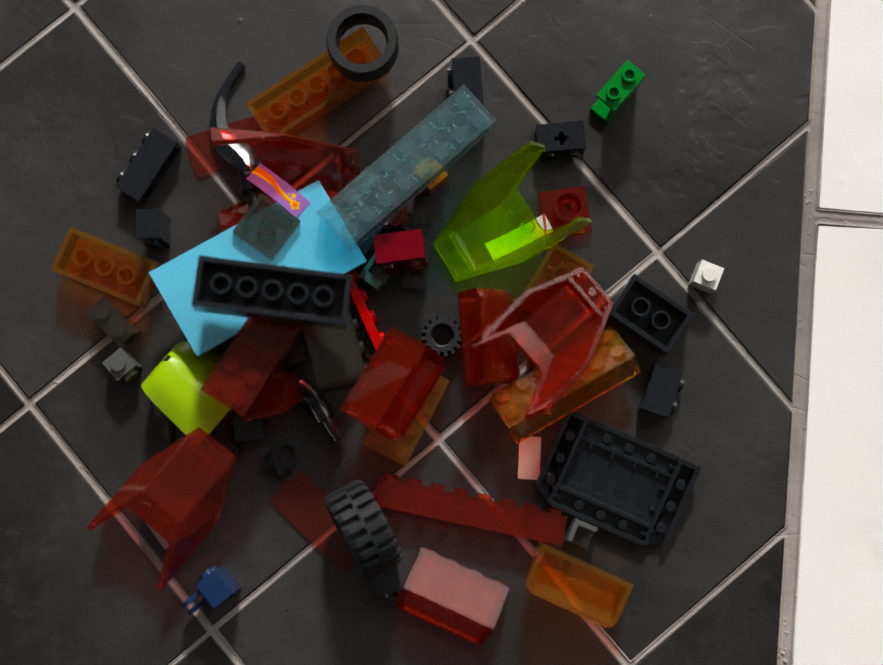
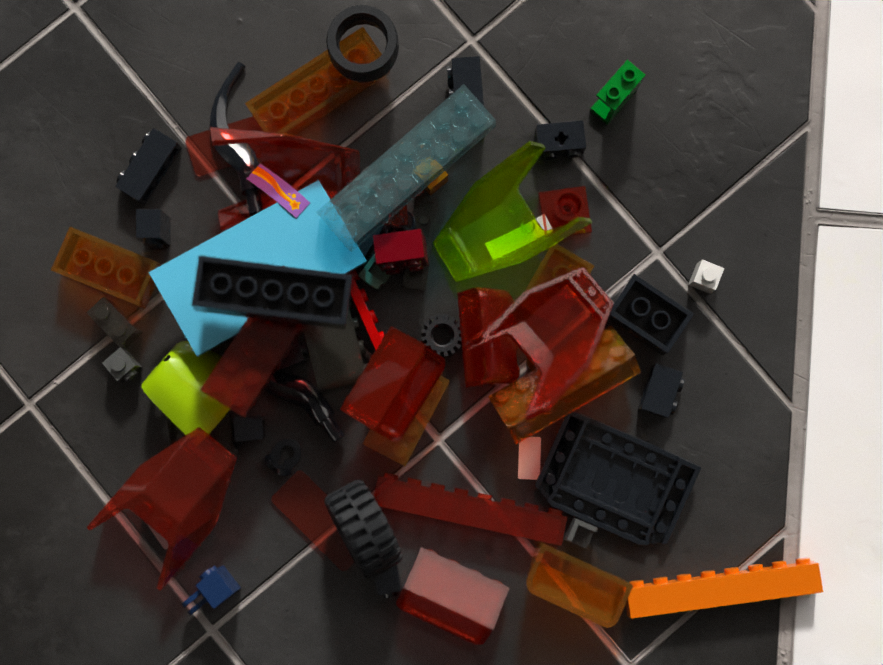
(266, 226): clear smoke tile -> none
(278, 396): clear red slope -> none
(725, 588): none -> orange brick

